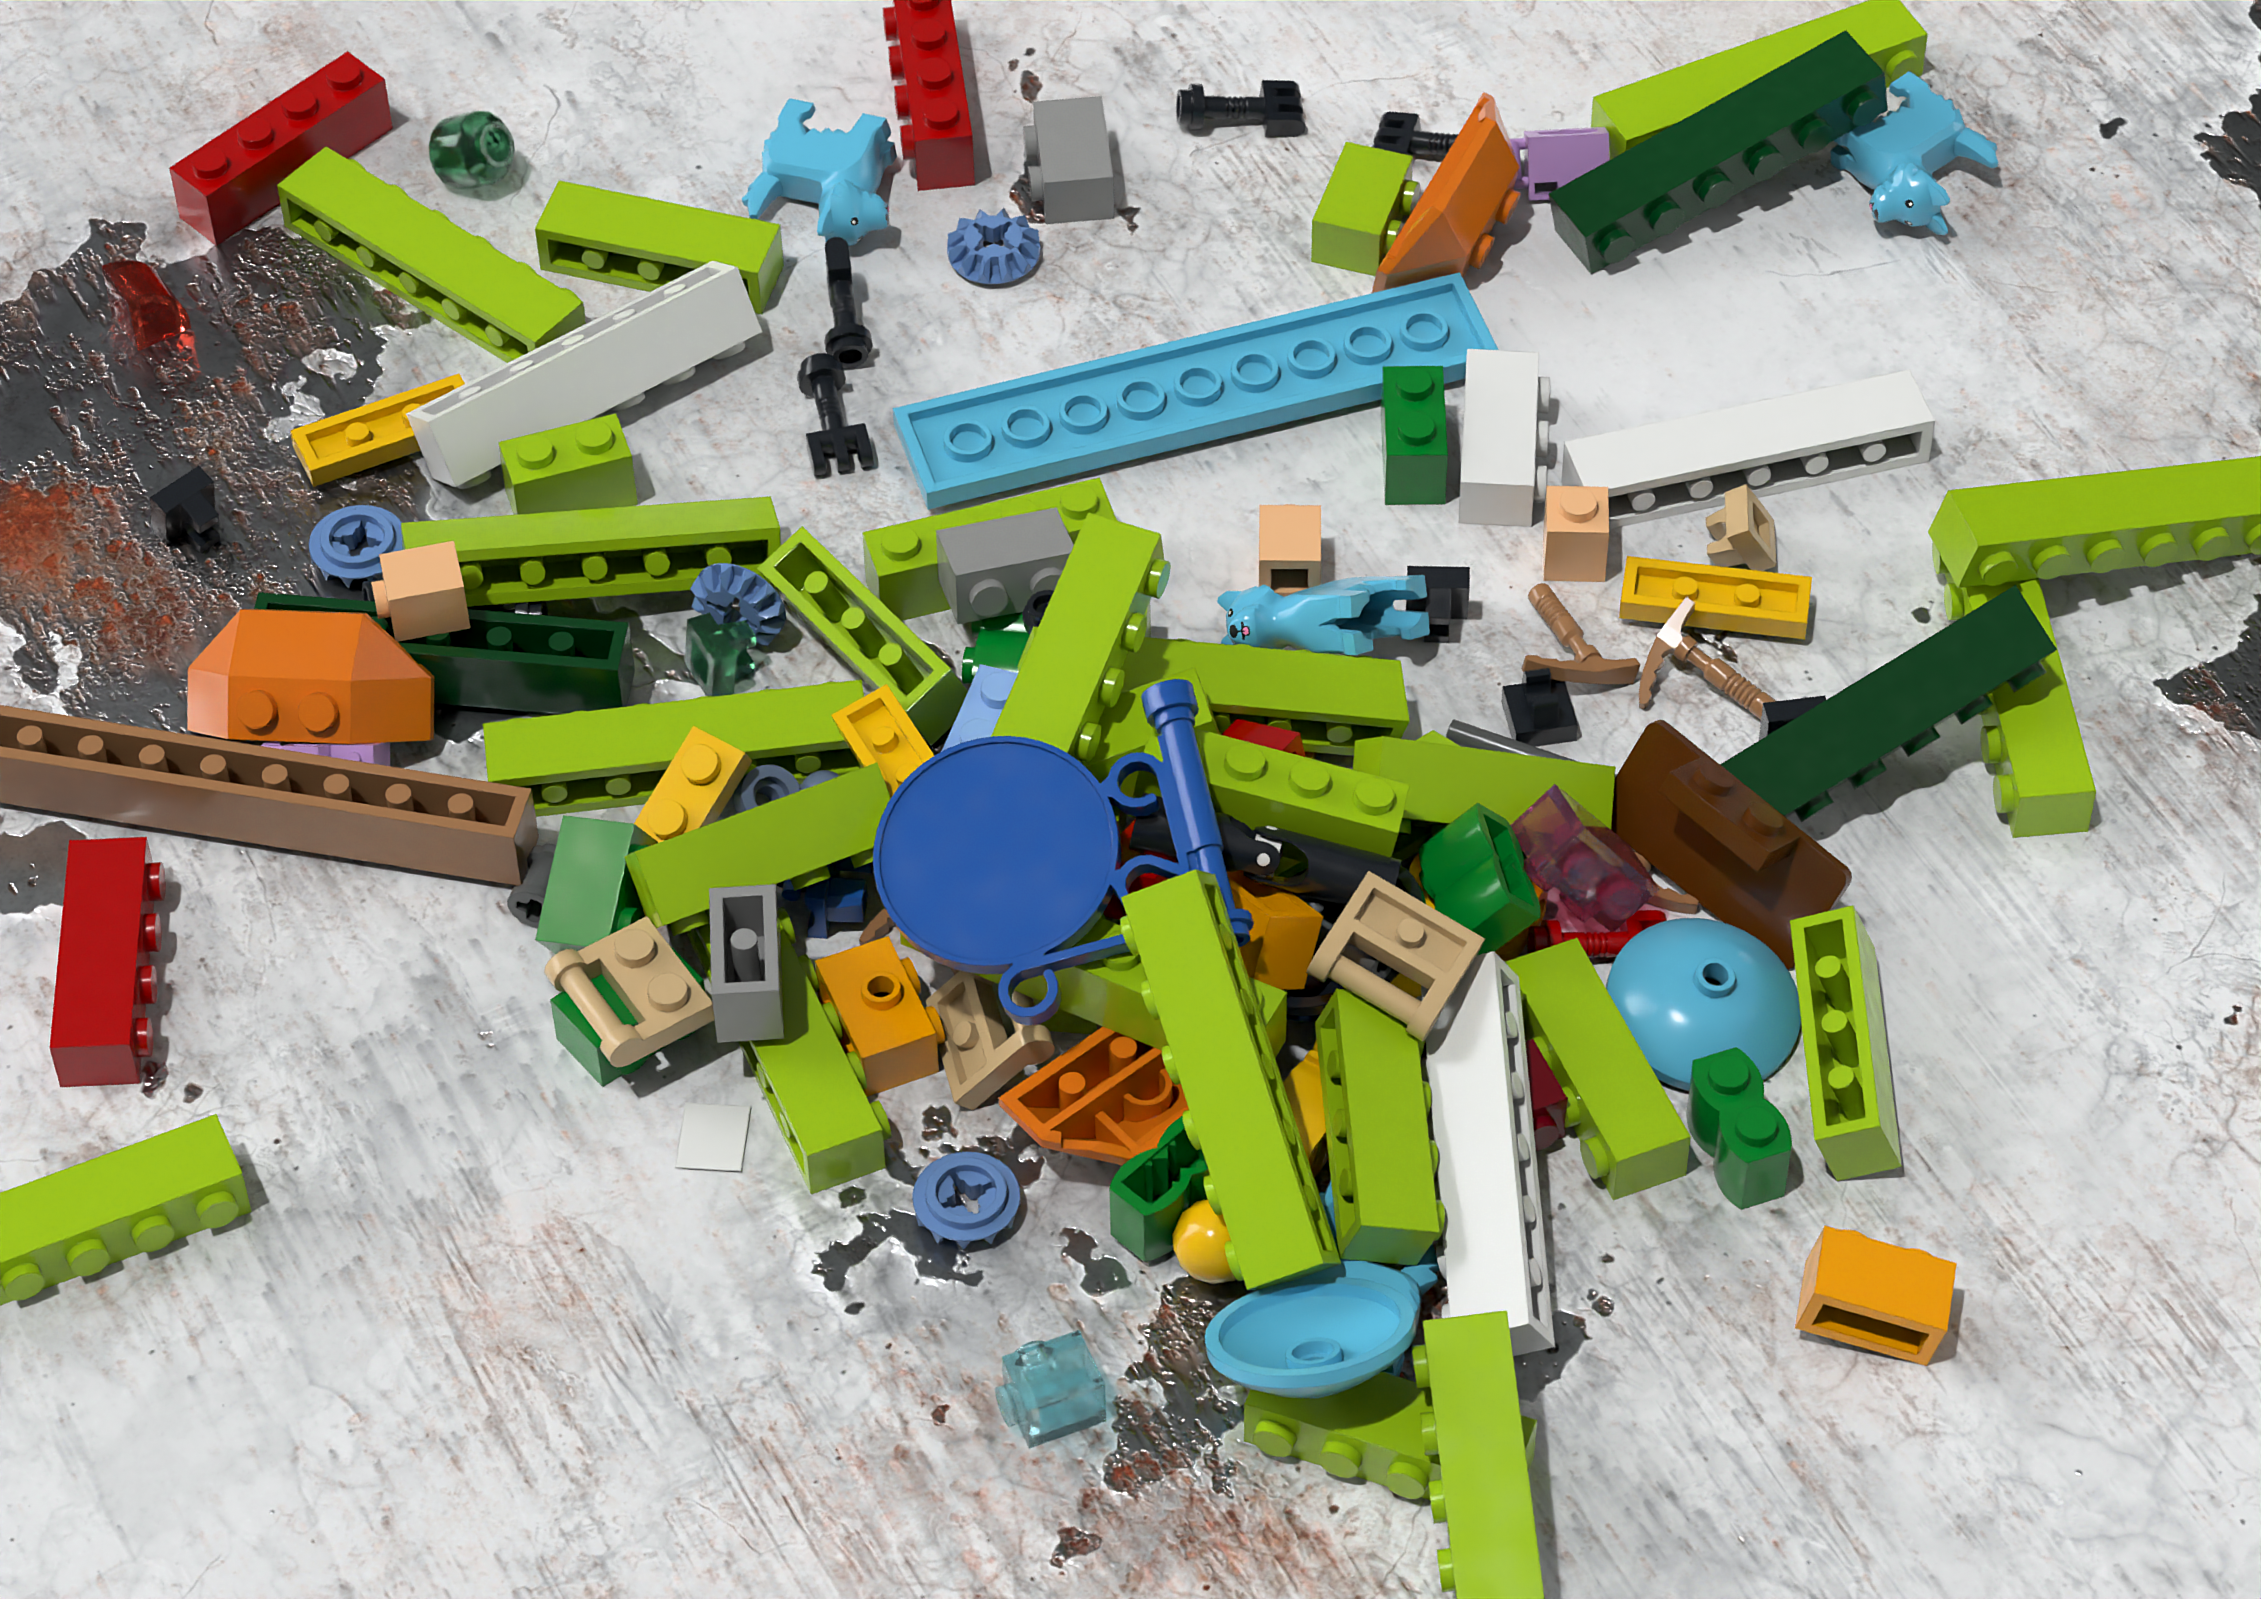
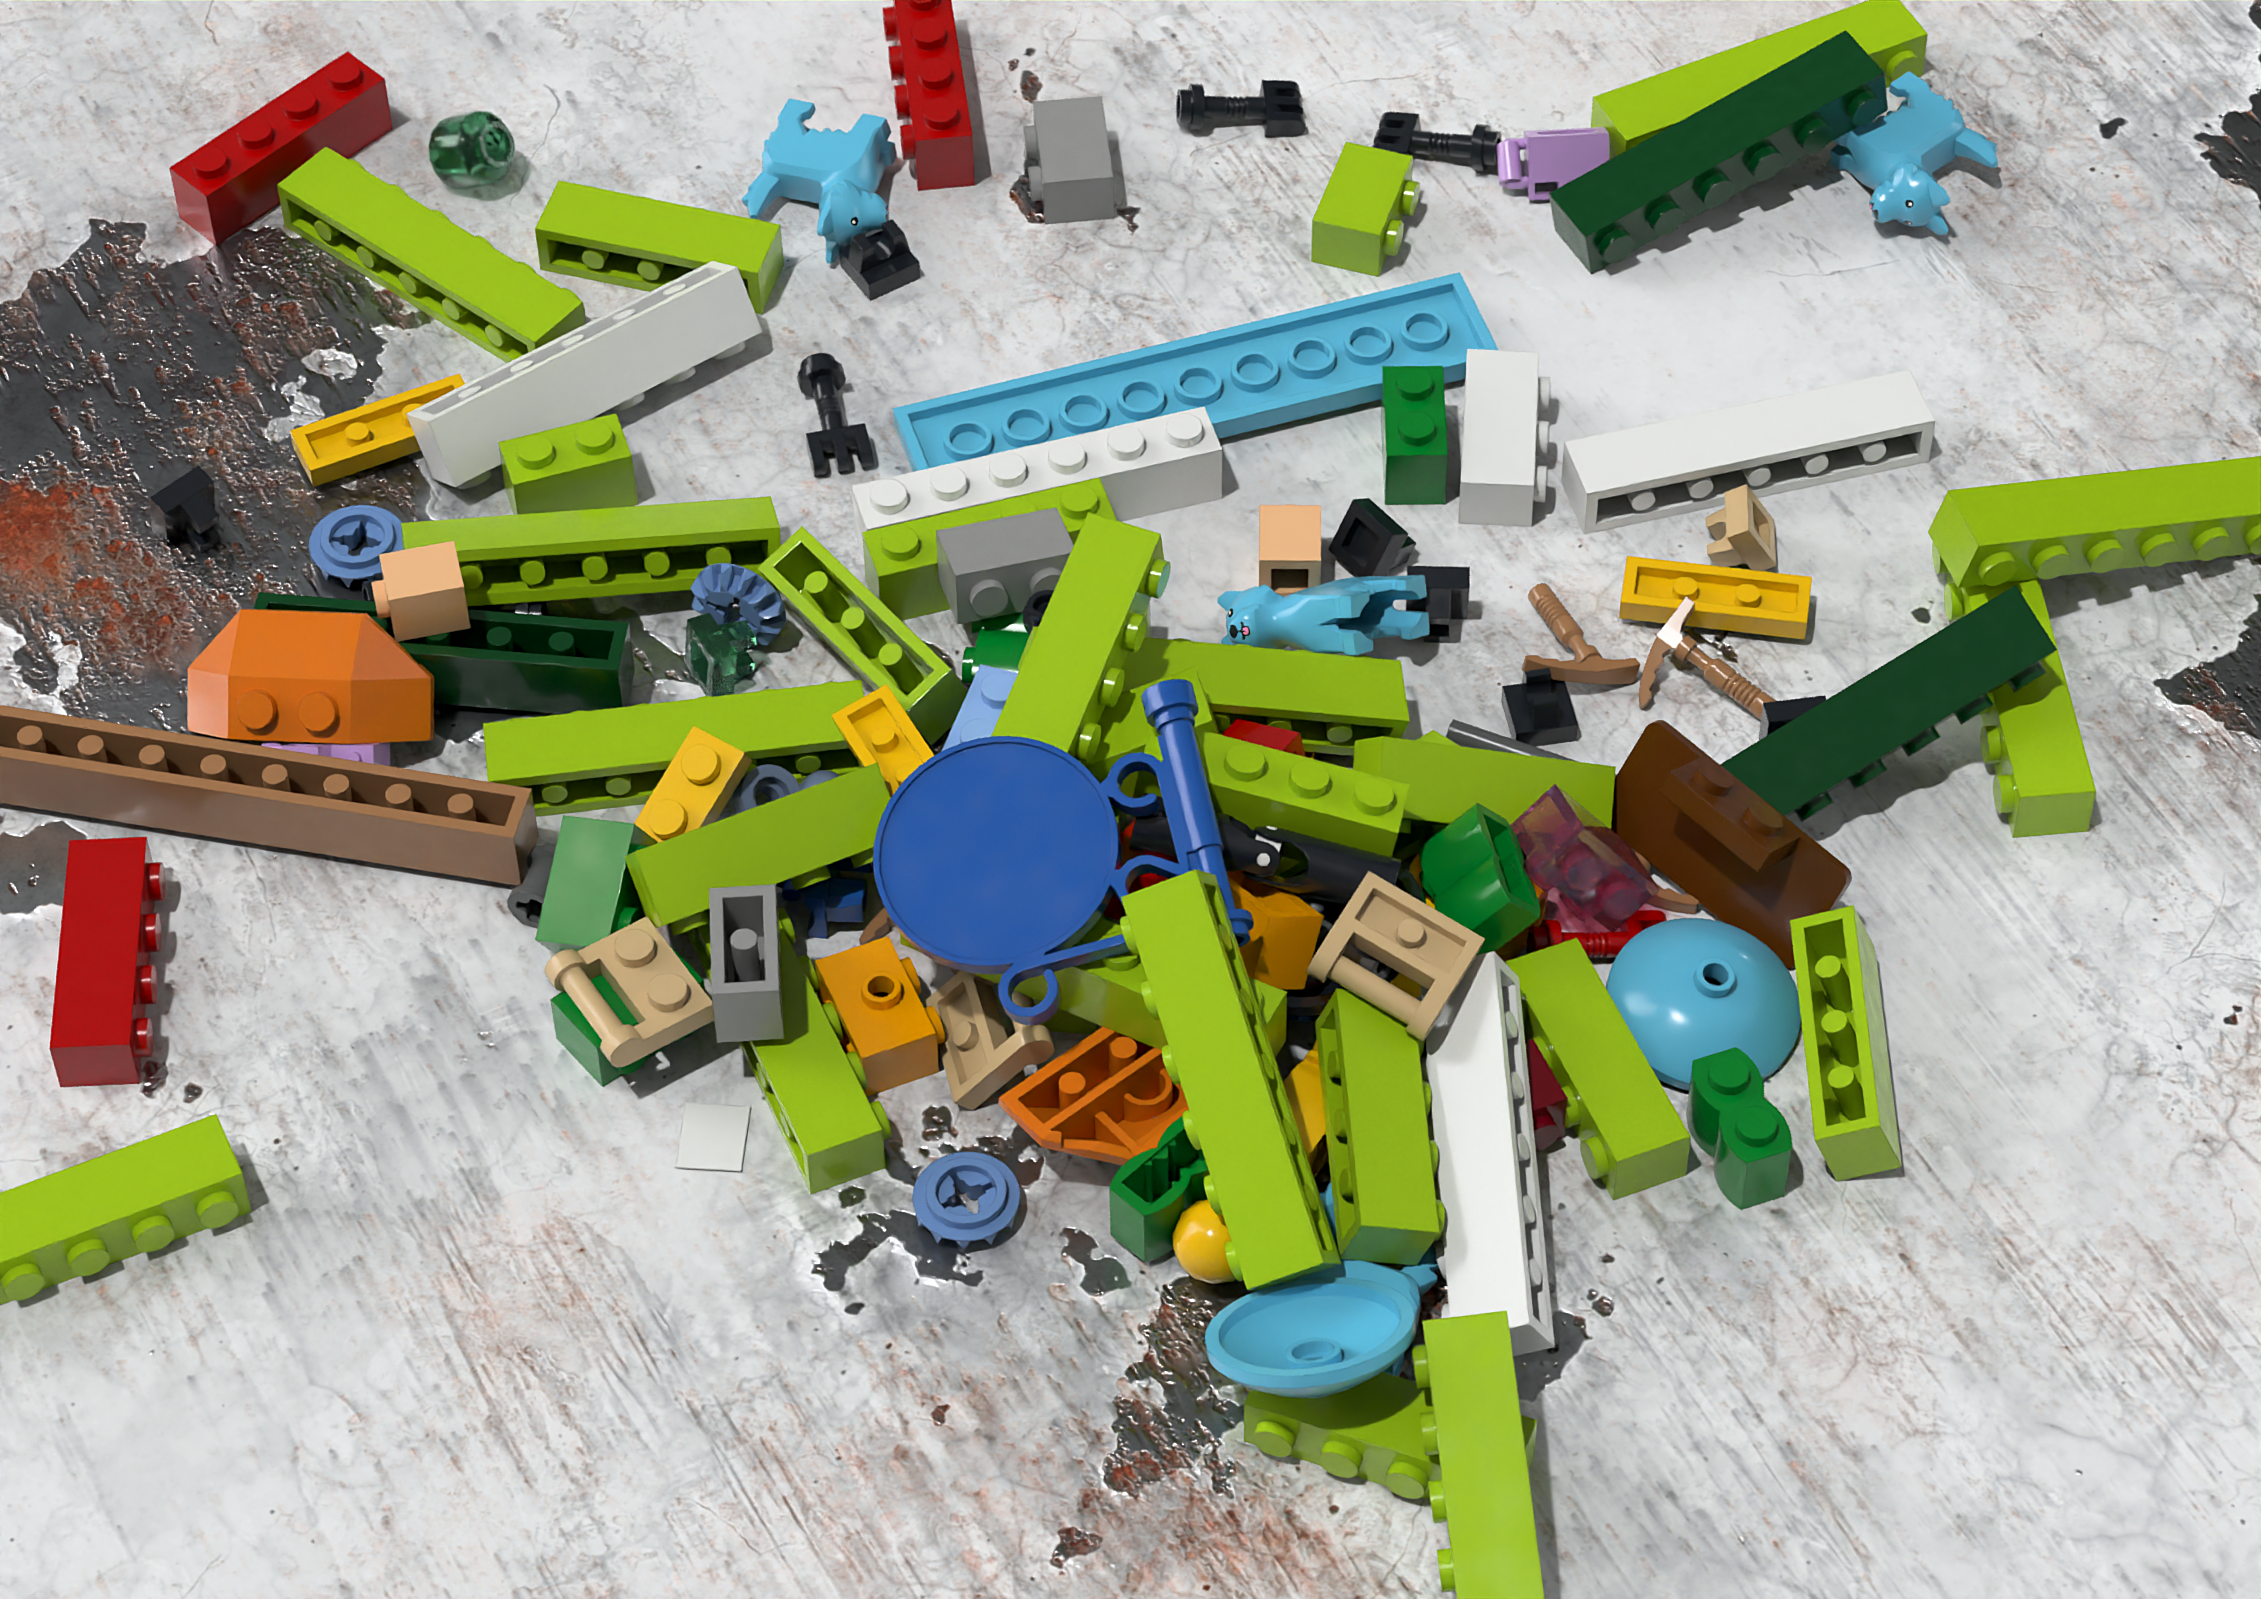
(143, 303): clear red brick -> none
(847, 340): black hinge -> none
(880, 261): none -> black tile
(993, 263): medium blue gear -> none
(1051, 1389): clear light blue brick -> none
(1141, 464): none -> white brick
(1370, 540): none -> black tile
(1458, 206): orange wedge -> none
(1575, 533): light nougat brick -> none
(1876, 1295): light orange brick -> none

